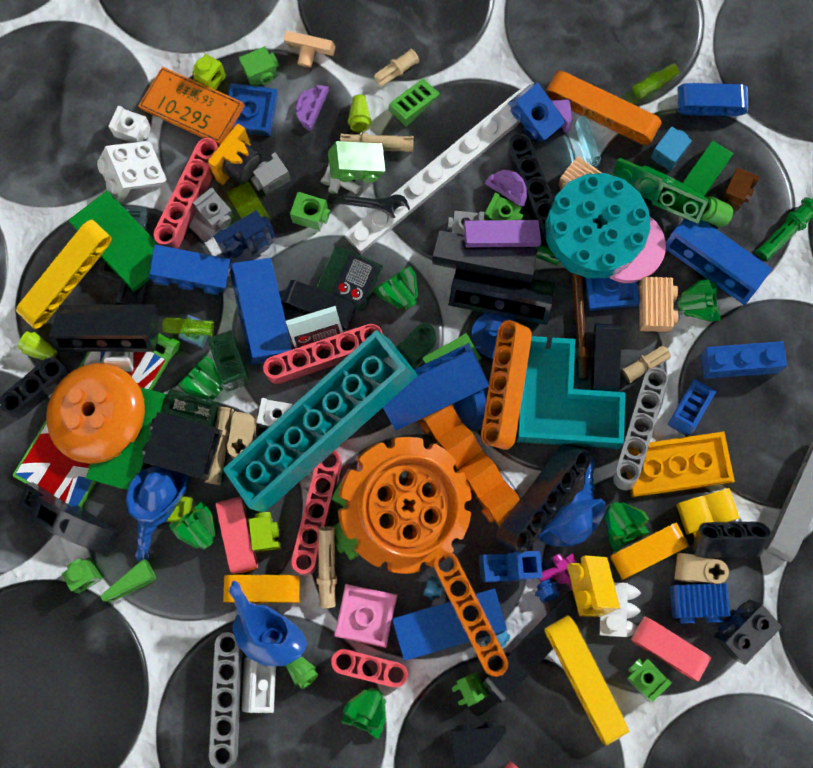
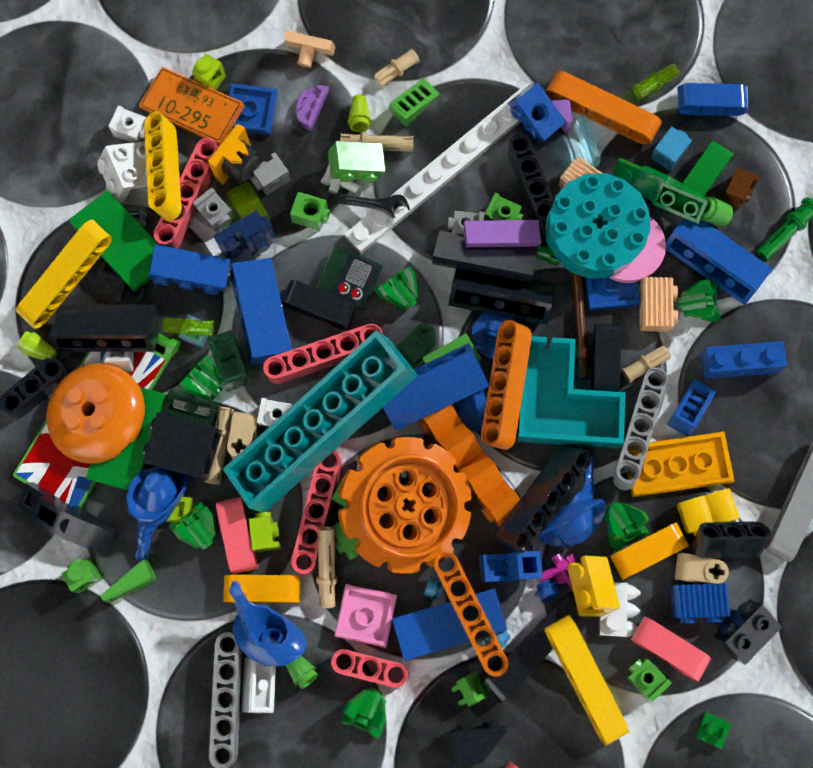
(162, 166): none -> yellow beam
(259, 66): bright green brick -> none
(314, 327): light aqua slope -> none
(509, 185): medium lavender tile -> none
(713, 730): none -> green tile

